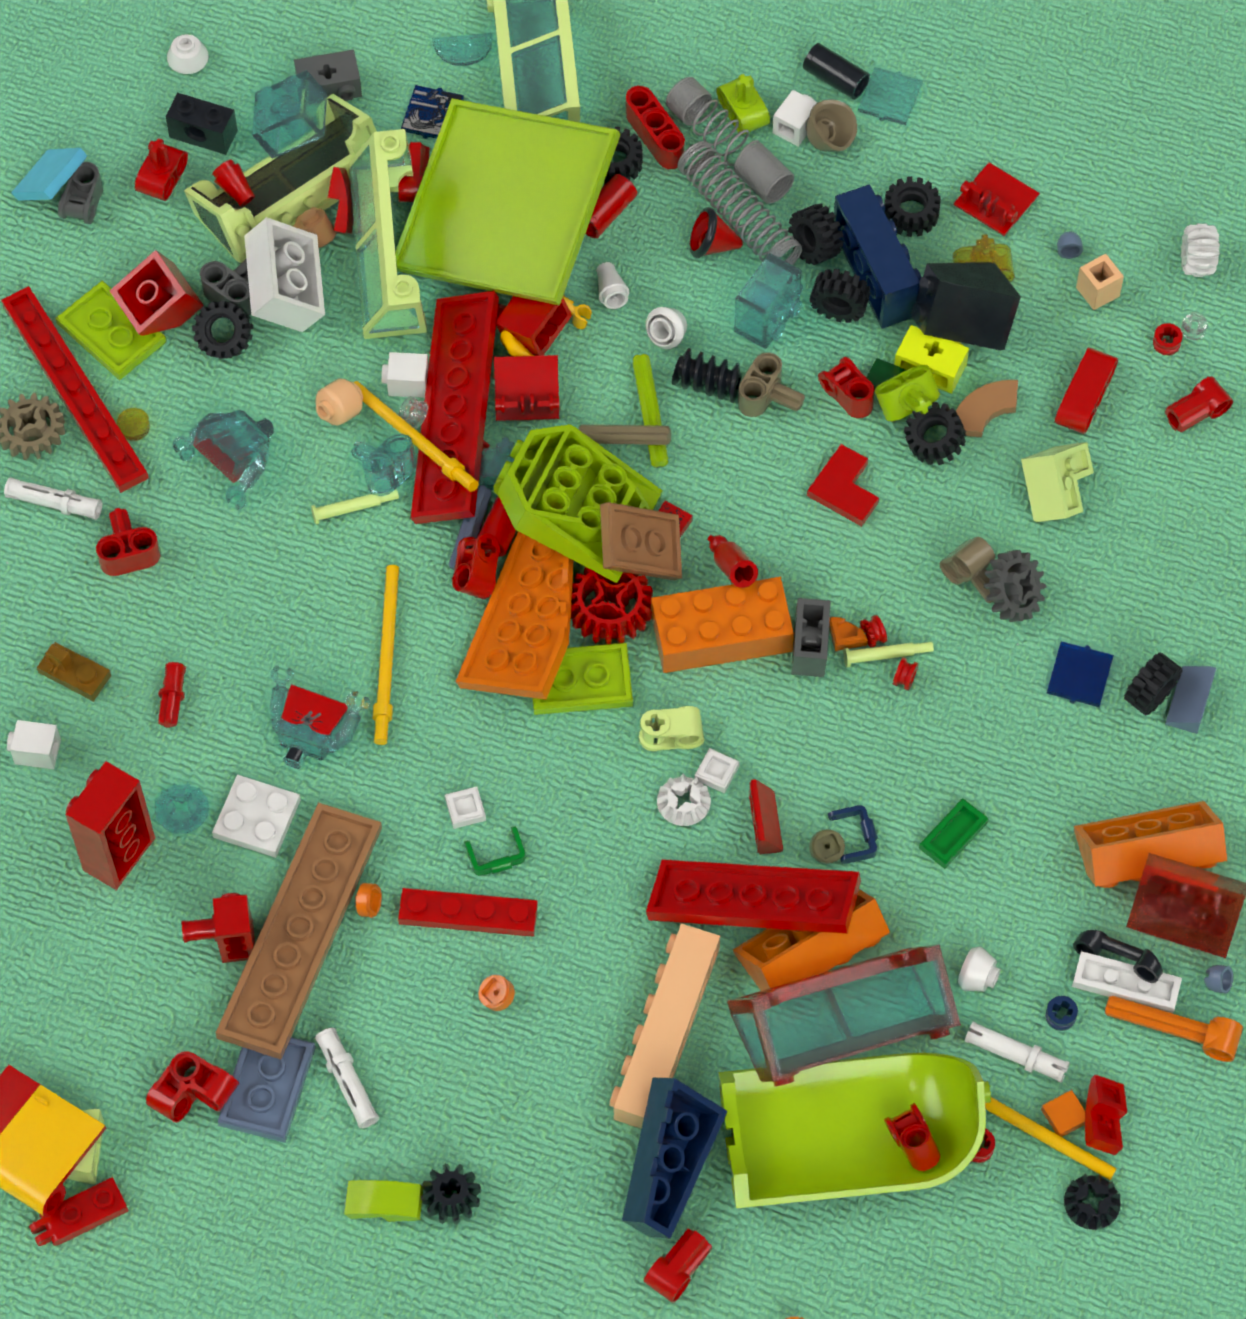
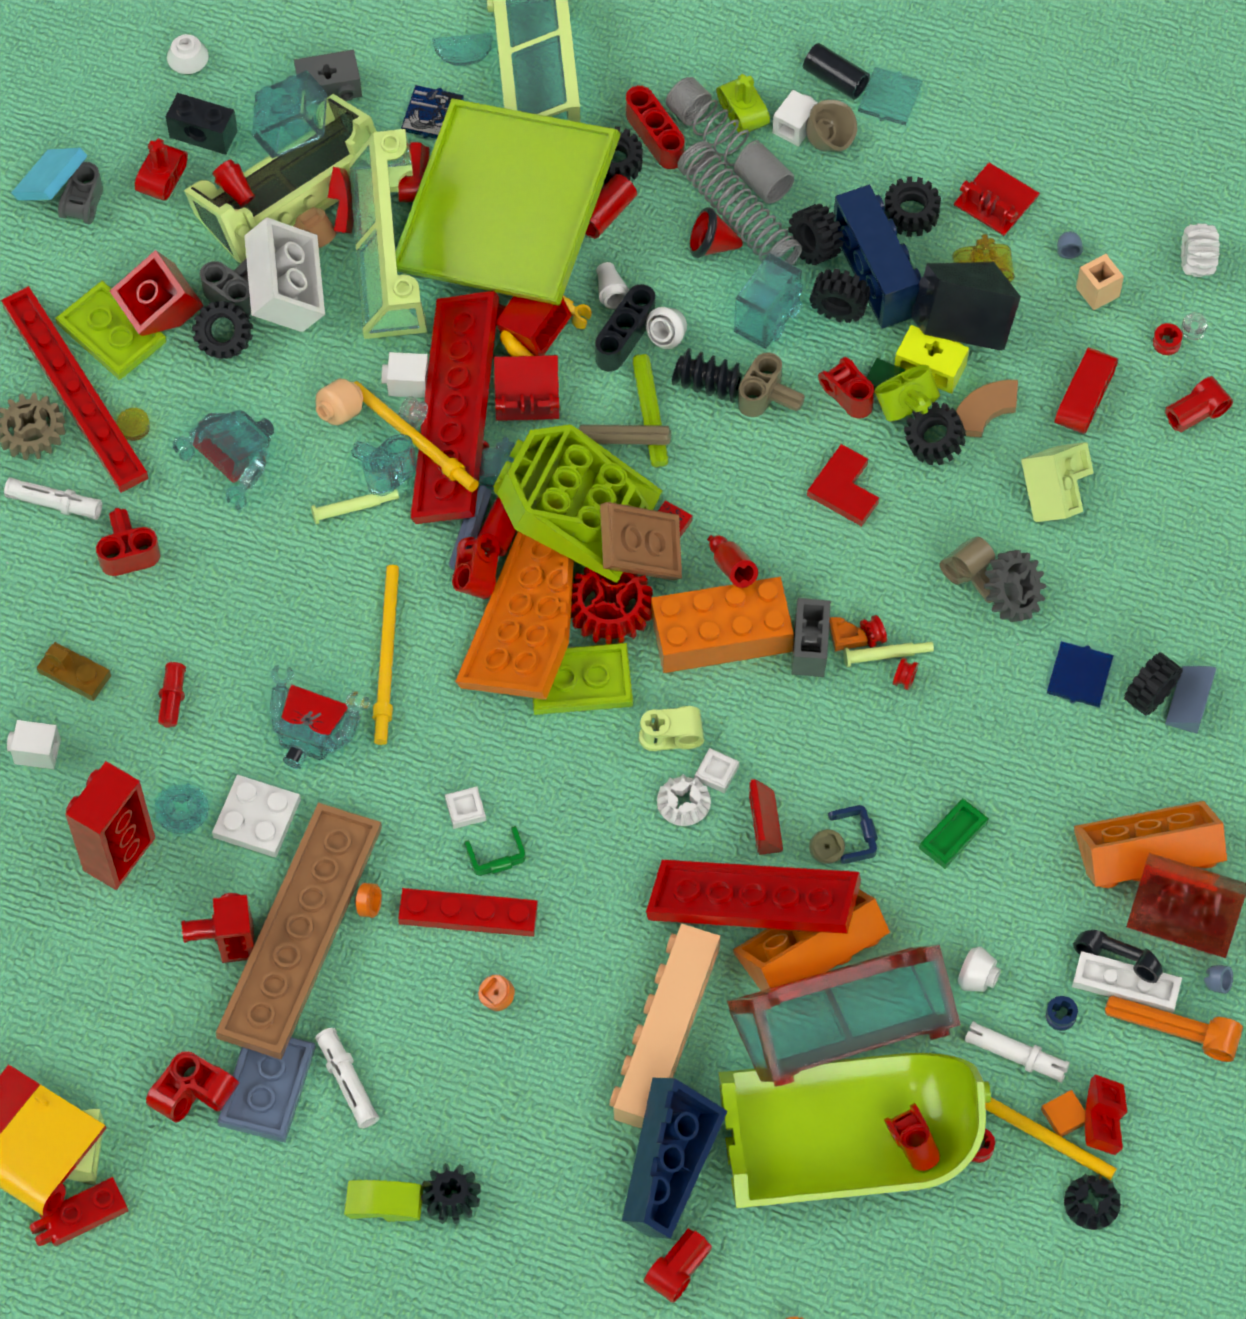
(624, 340): none -> black beam

